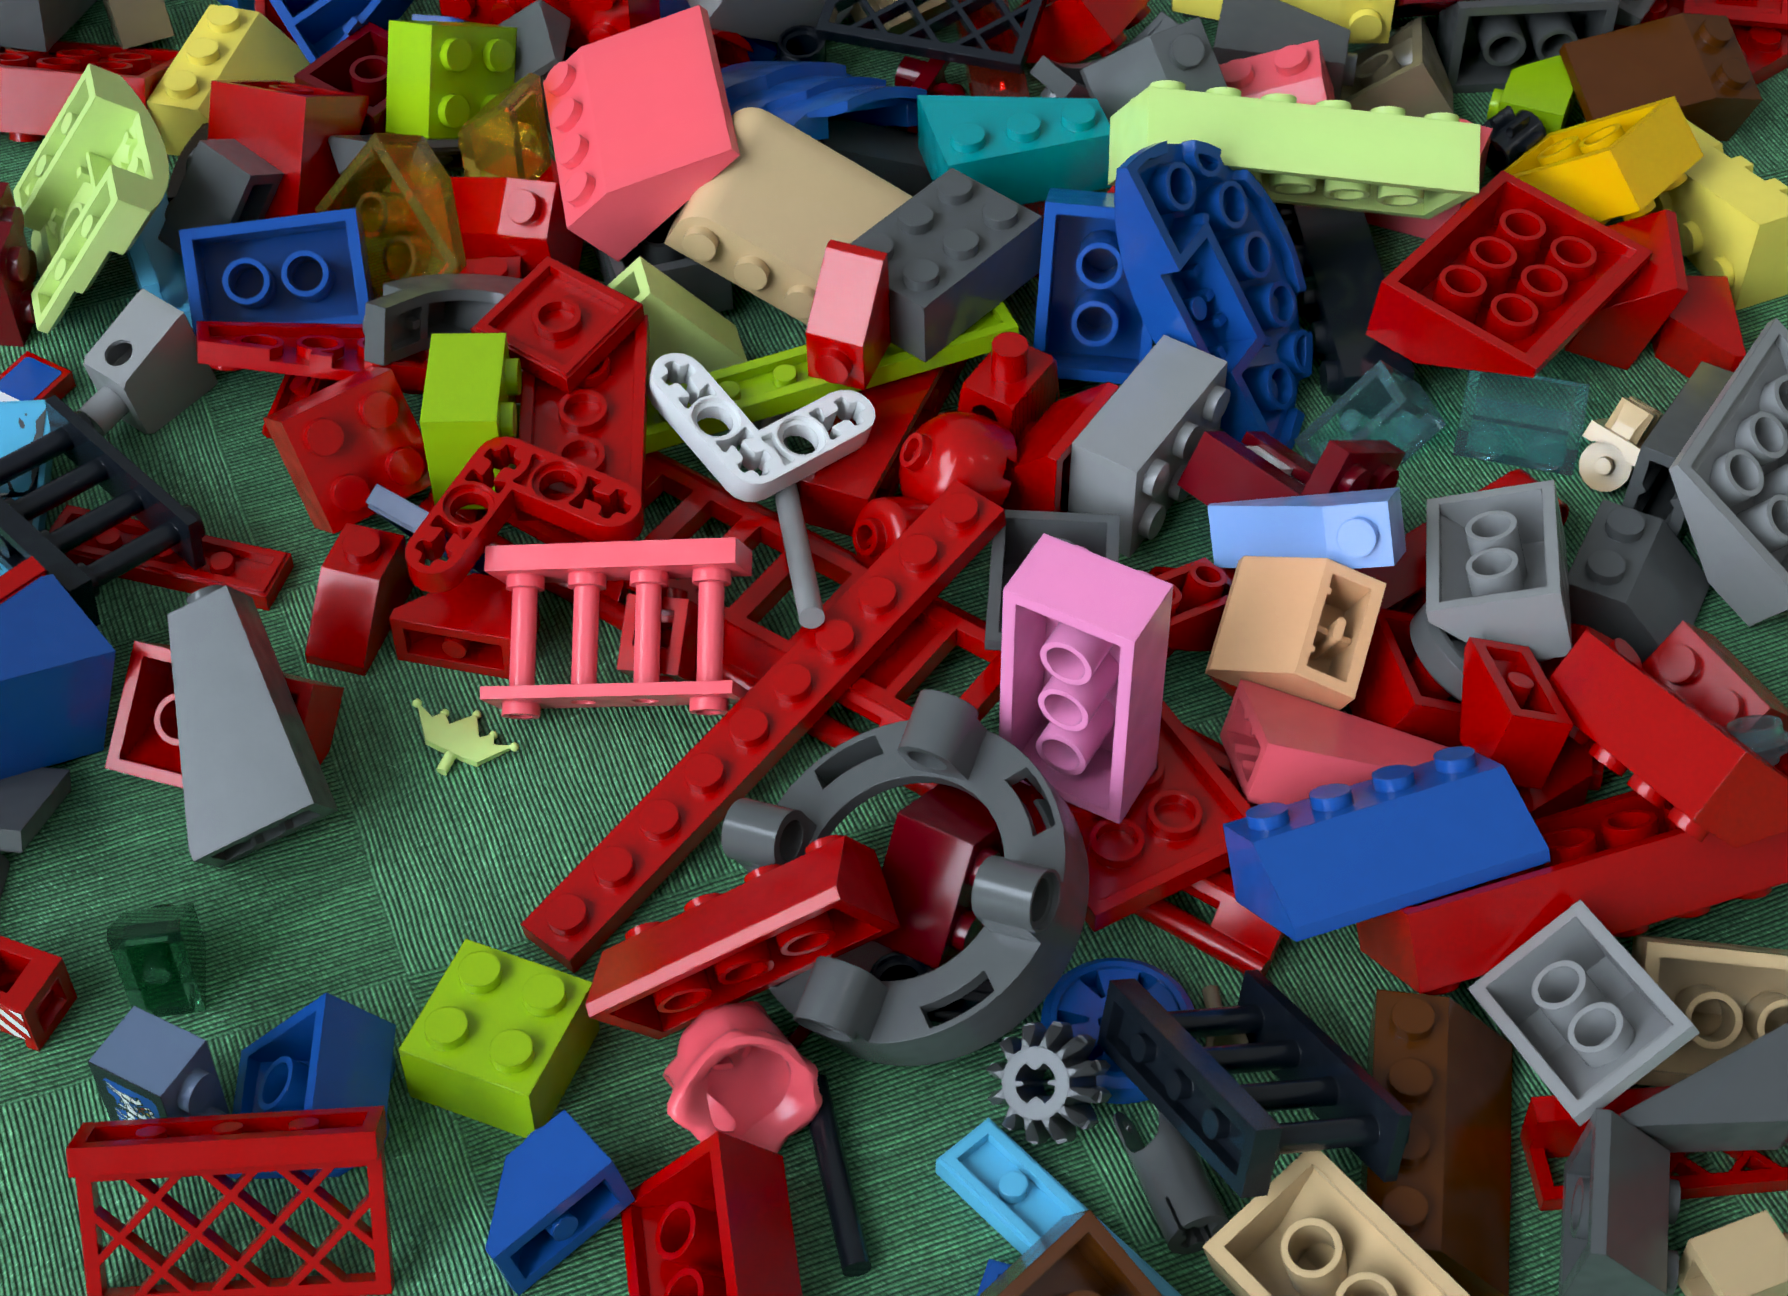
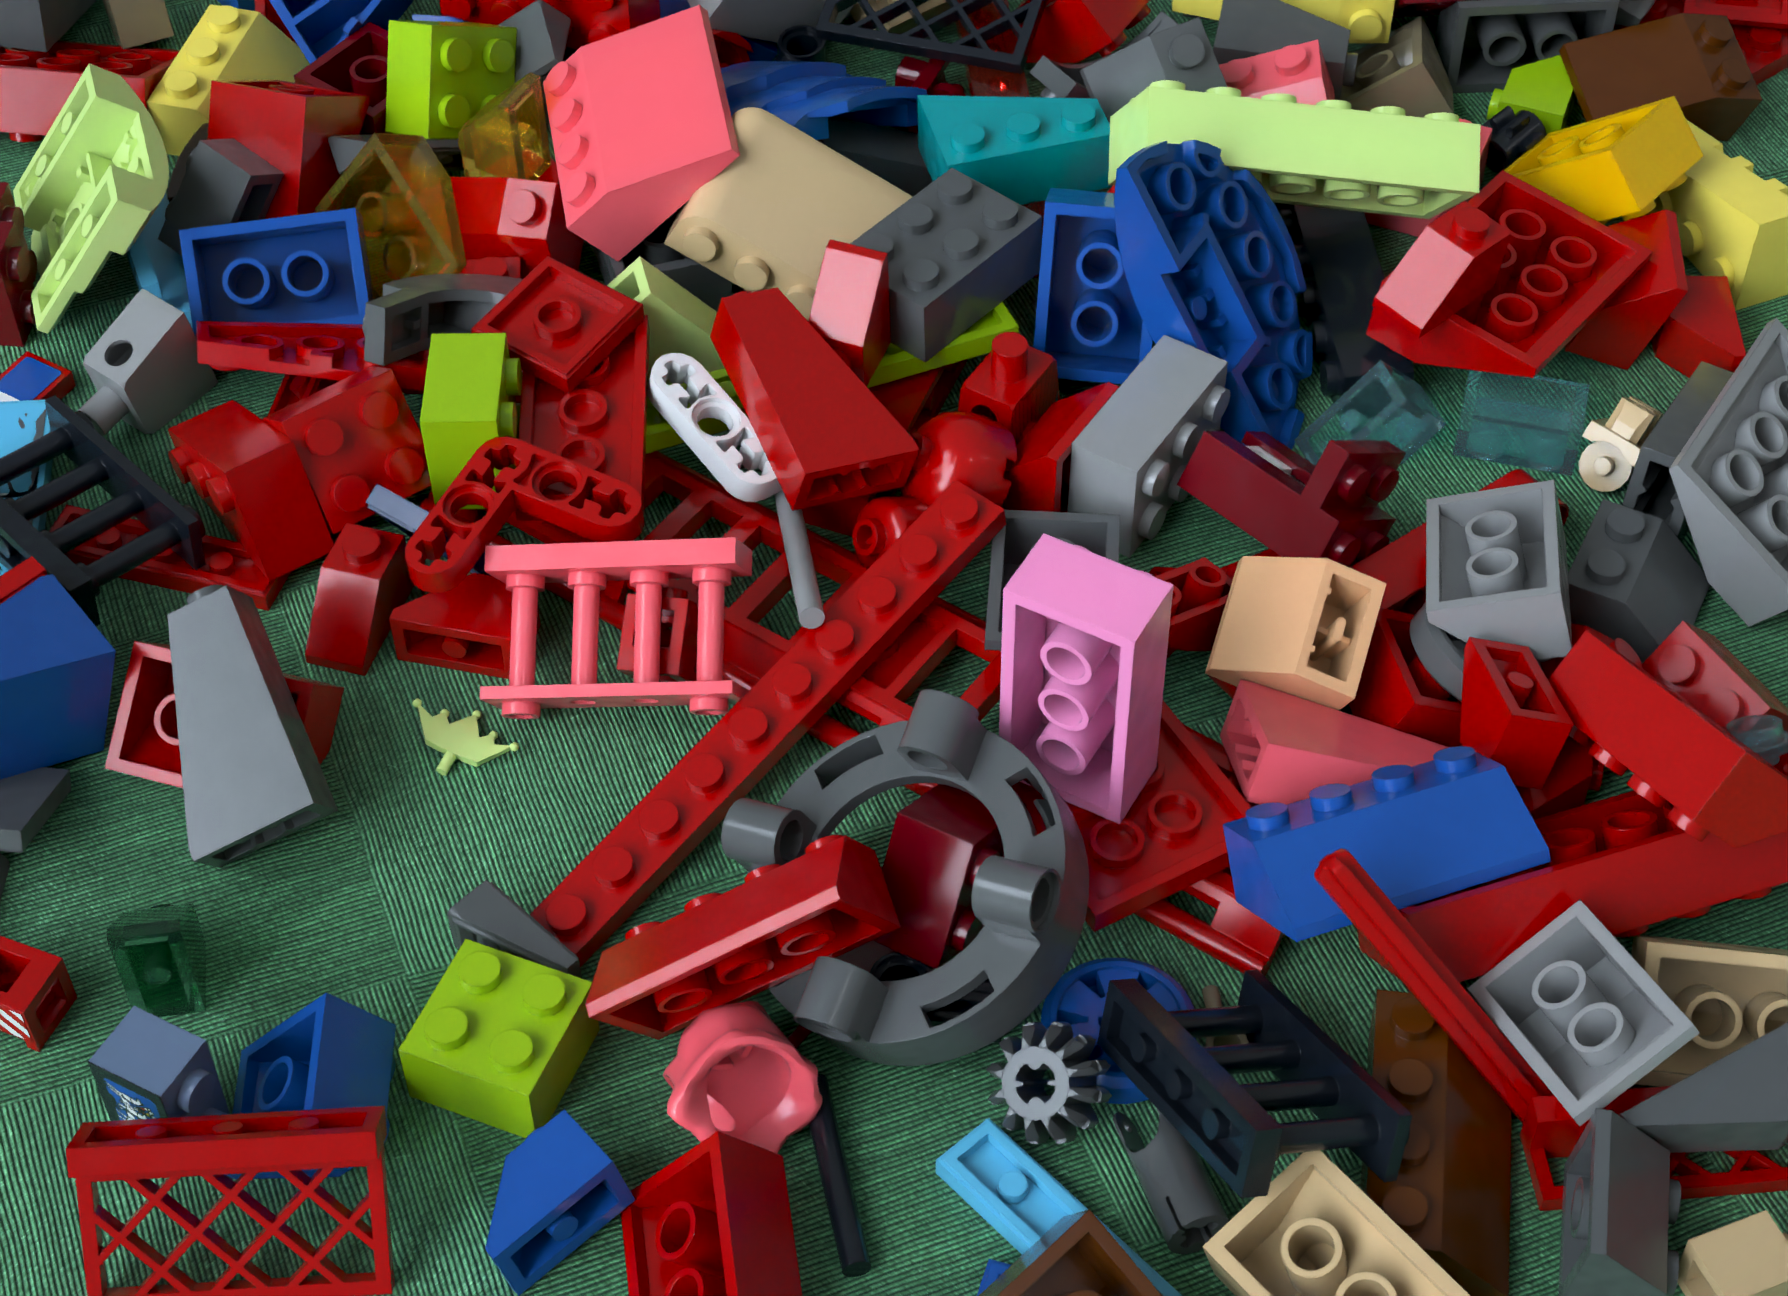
(252, 485): none -> red wedge
(499, 922): none -> dark grey slope
(806, 404): none -> red slope
(1346, 527): light blue slope -> none
(1429, 980): none -> red axle
(1444, 269): none -> red slope

